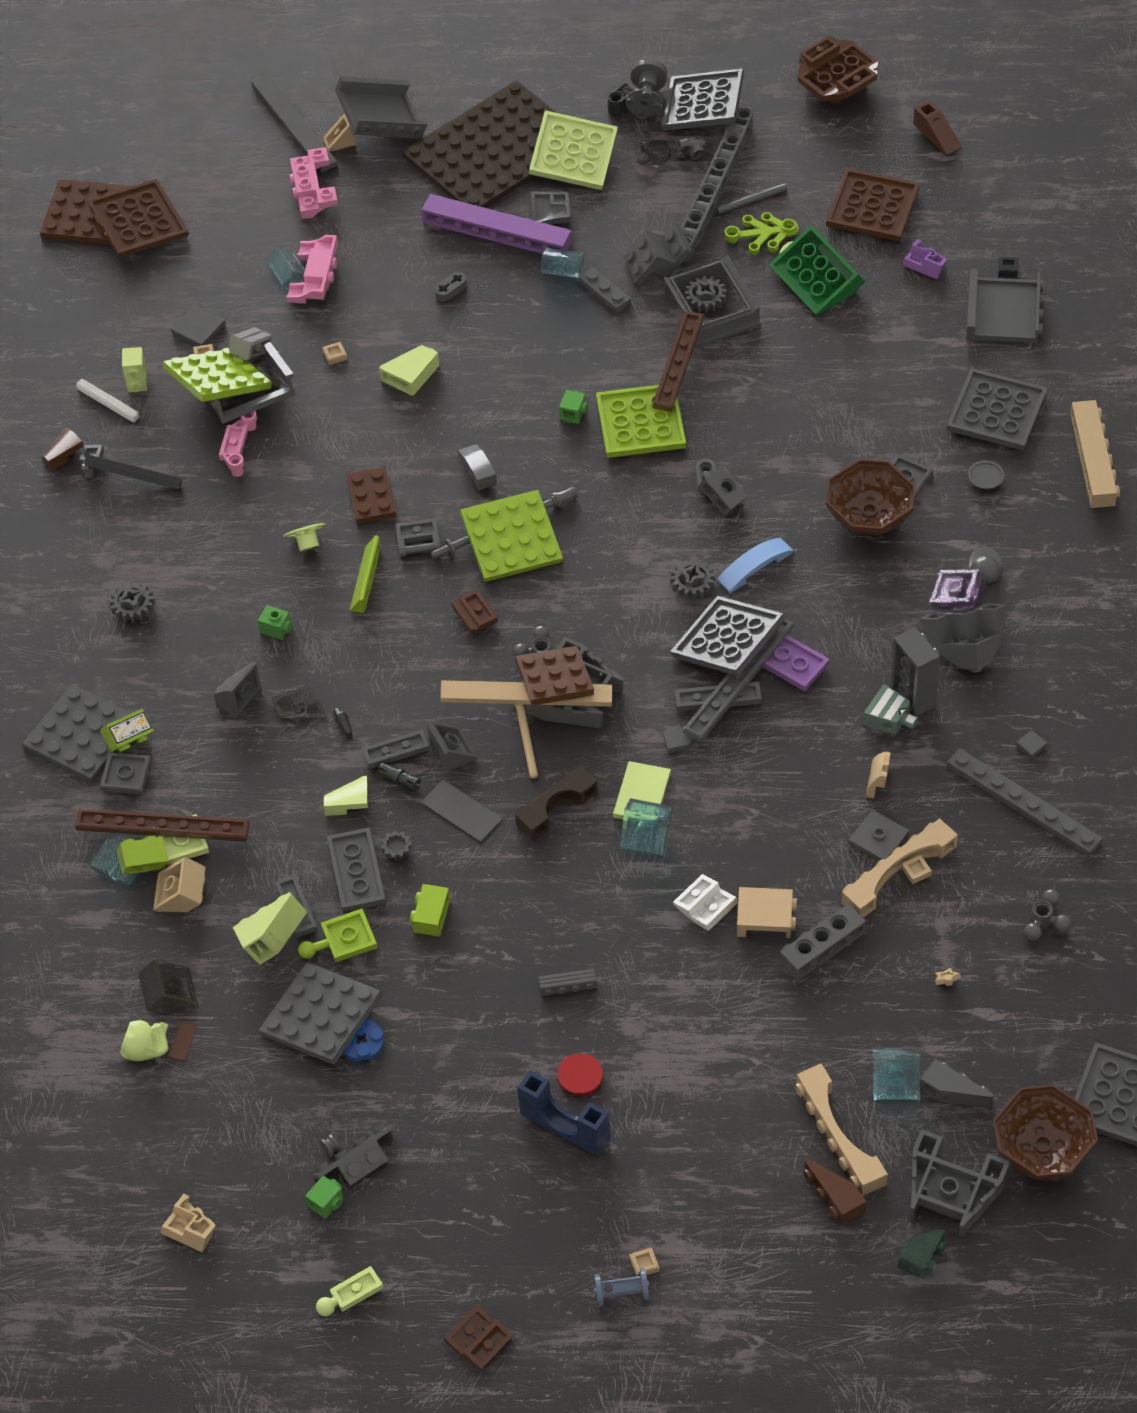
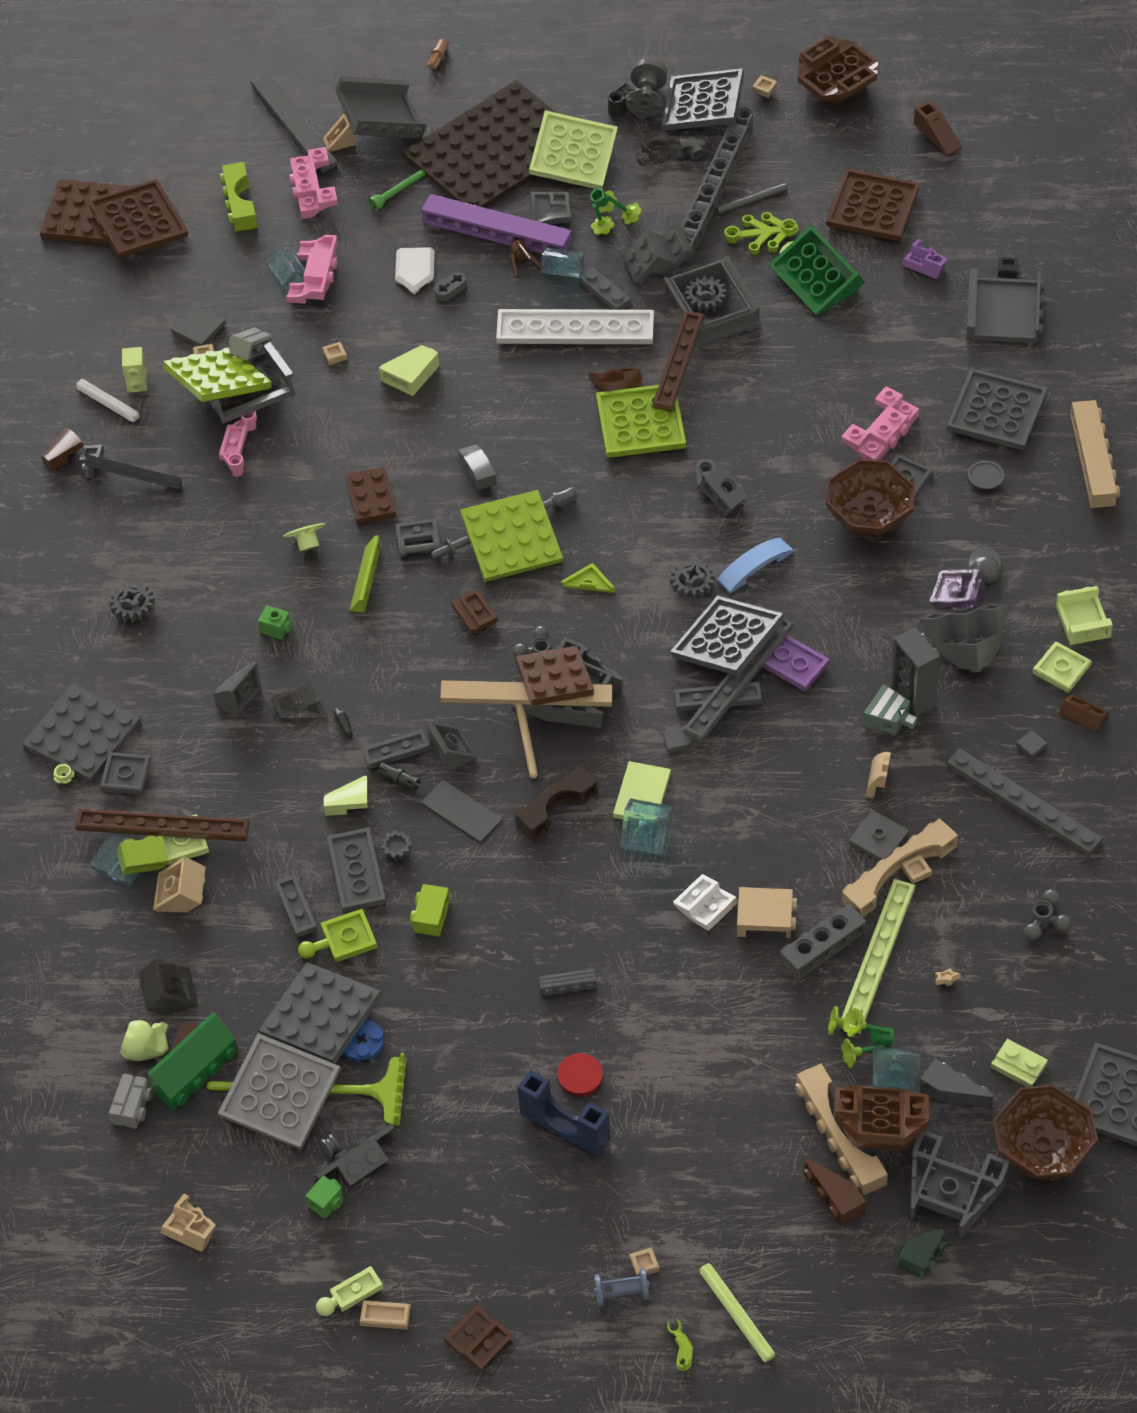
(63, 769): none -> yellowish green plate
(127, 730): brick -> none
(130, 1101): none -> light grey brick
(192, 1062): none -> green slope
(242, 211): none -> lime arch
(270, 927): yellowish green slope -> none
(279, 1091): none -> light grey plate
(379, 200): none -> bright green piece
(385, 1315): none -> tan tile
(387, 1091): none -> lime piece
(414, 267): none -> white tile
(437, 54): none -> medium nougat axle
(521, 252): none -> reddish brown plant
(573, 406): bright green brick -> none
(574, 326): none -> white plate
(589, 579): none -> lime tile
(605, 202): none -> lime plant
(616, 378): none -> reddish brown slope
(685, 1350): none -> lime arm
(737, 1312): none -> yellowish green axle
(764, 86): none -> tan plate
(853, 1024): none -> lime plant
(880, 948): none -> yellowish green tile
(881, 1116): none -> reddish brown piece
(885, 430): none -> bright pink bracket
(1019, 1063): none -> yellowish green plate
(1062, 667): none -> yellowish green tile
(1083, 615): none -> yellowish green panel
(1083, 712): none -> reddish brown slope

